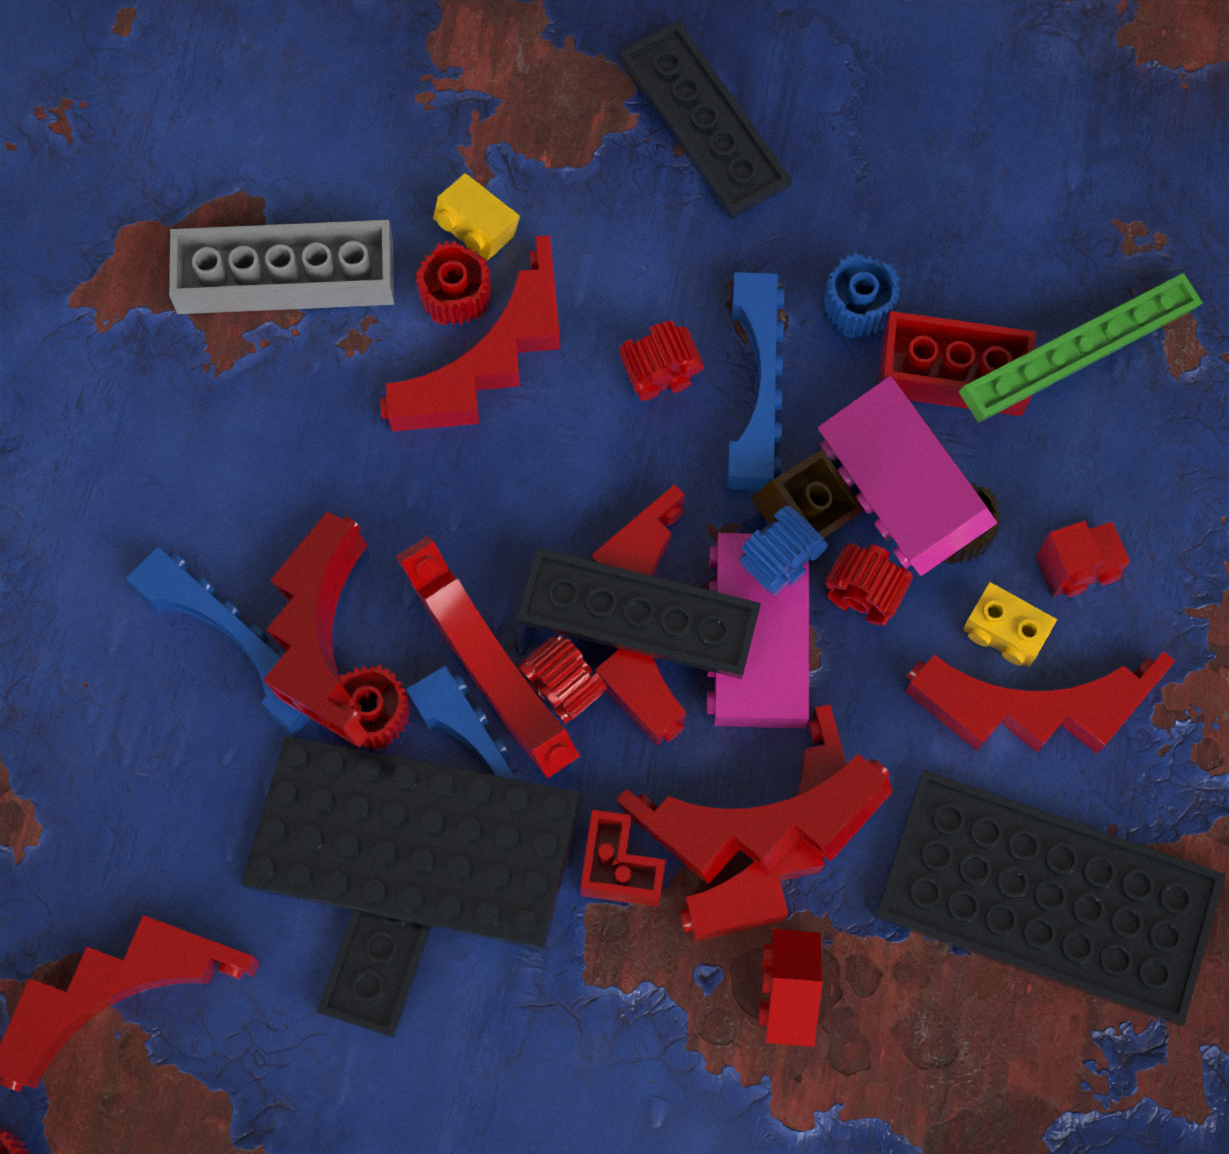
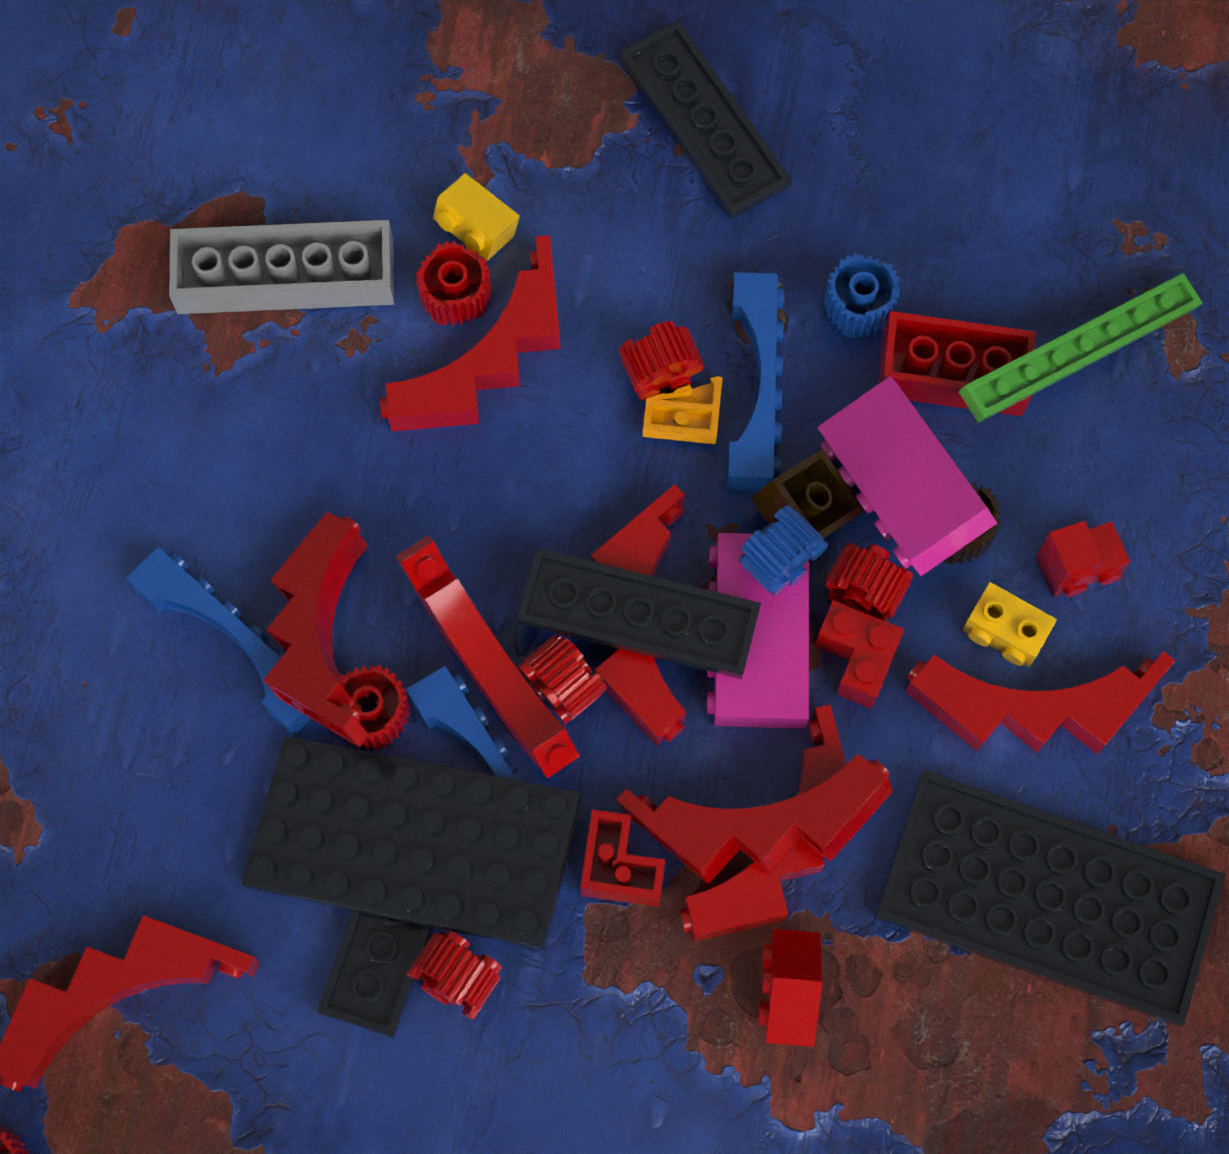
(455, 973): none -> red brick
(685, 414): none -> light orange wing
(867, 646): none -> red brick

